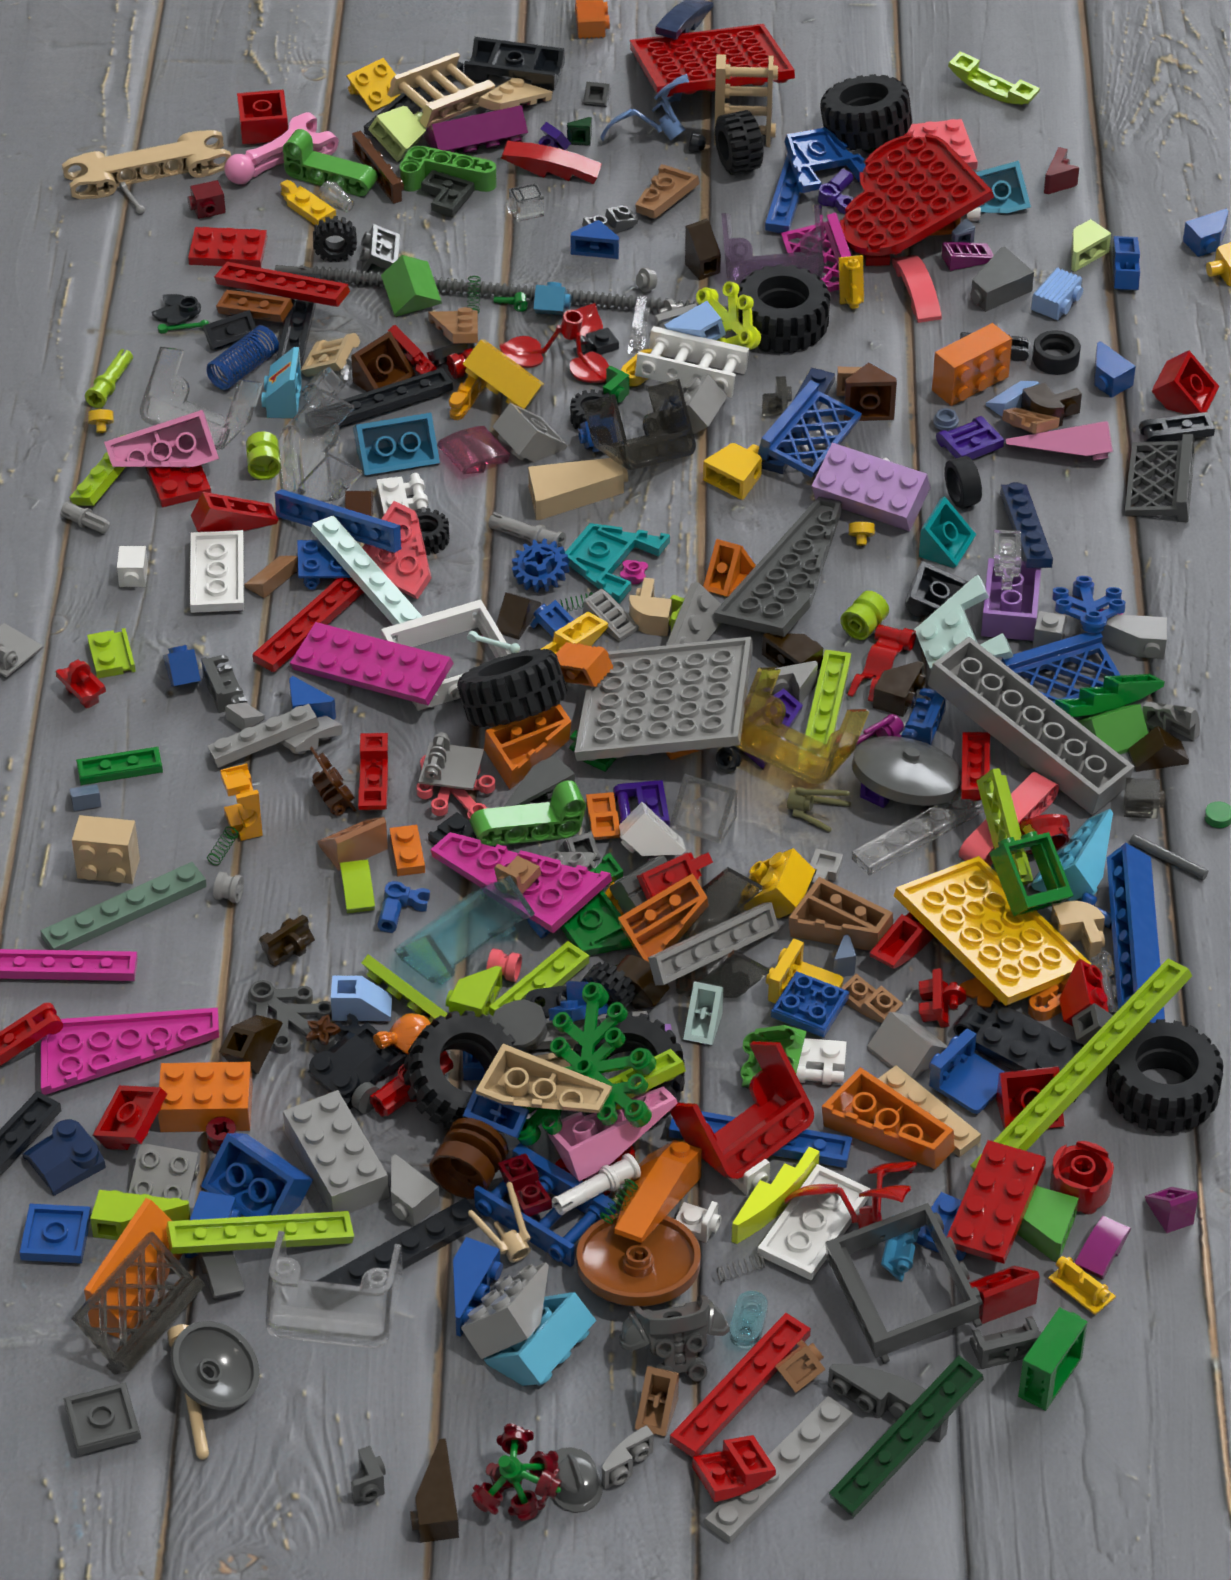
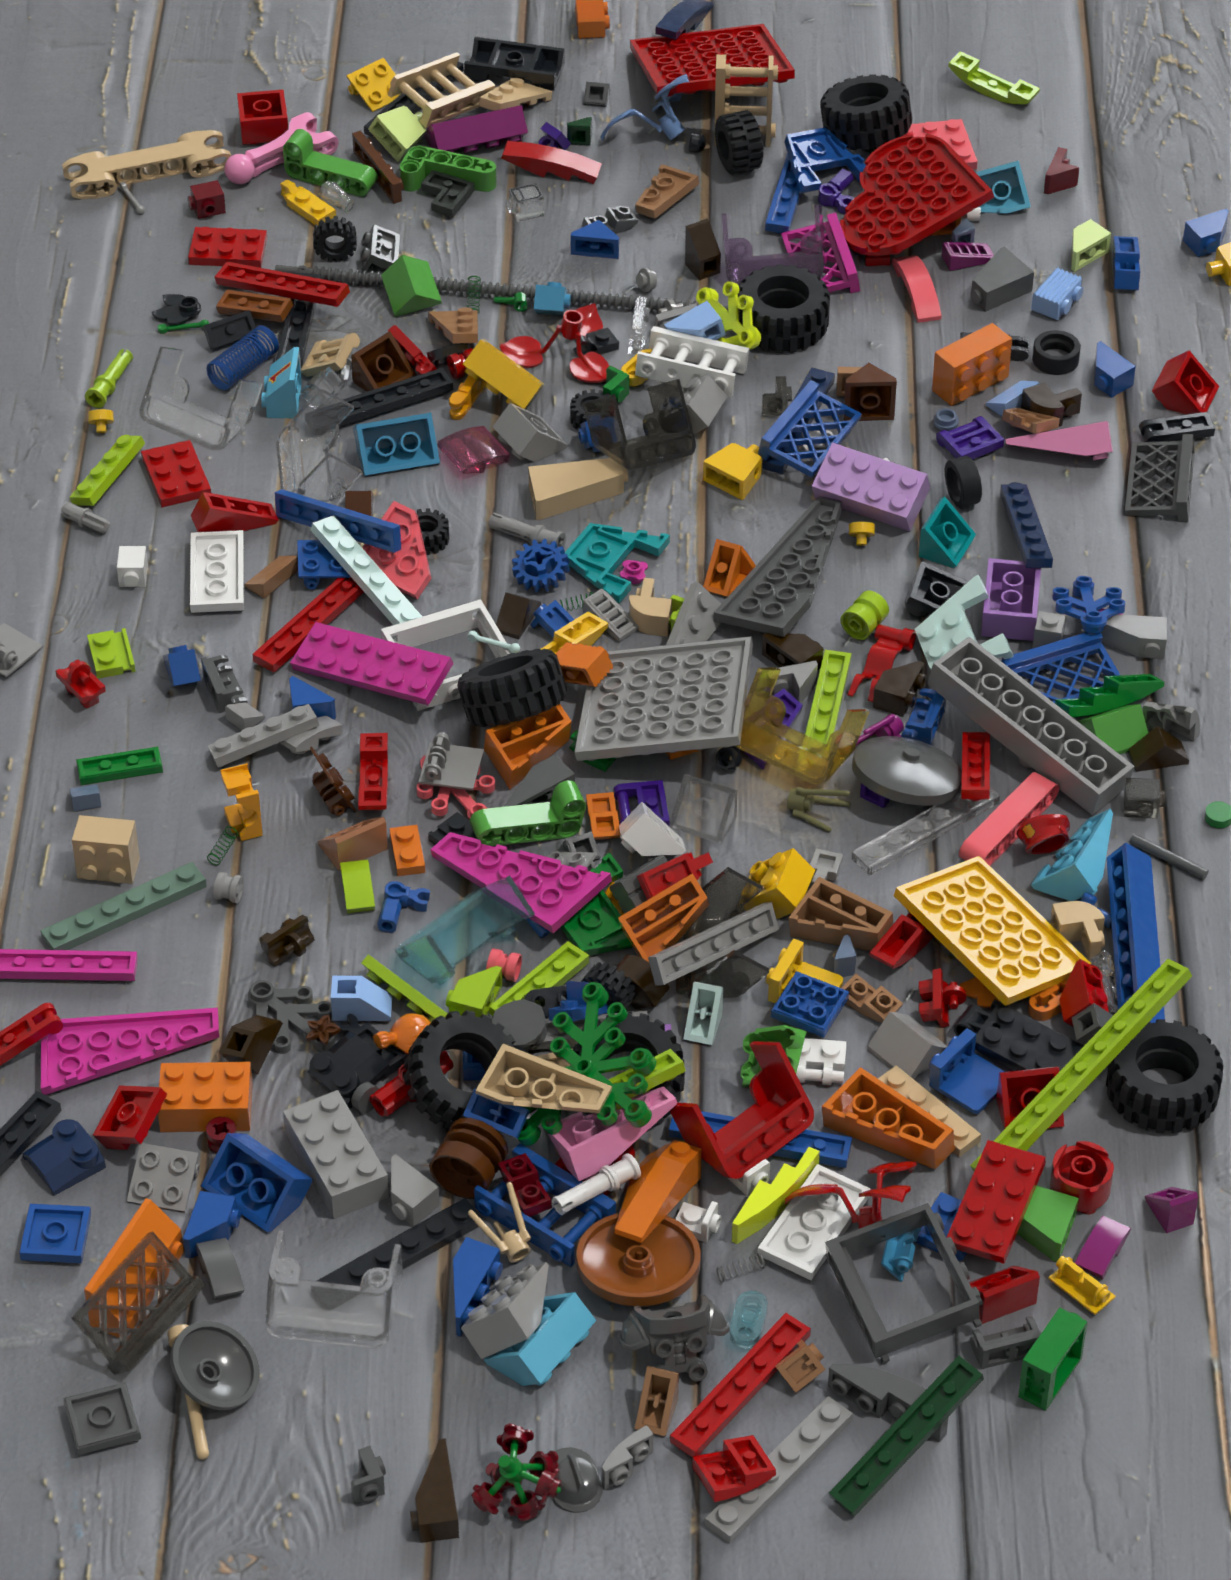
(116, 1209): lime slope -> none
(173, 443): bright pink wedge -> none
(259, 1232): lime plate -> none
(263, 455): lime wheel -> none
(395, 490): white plate -> none
(521, 871): medium nougat bracket -> none
(605, 1215): green piece -> none
(851, 280): yellow hinge -> none
(1002, 817): lime fence -> none
(1007, 556): clear hinge -> none
(1049, 866): green window -> none

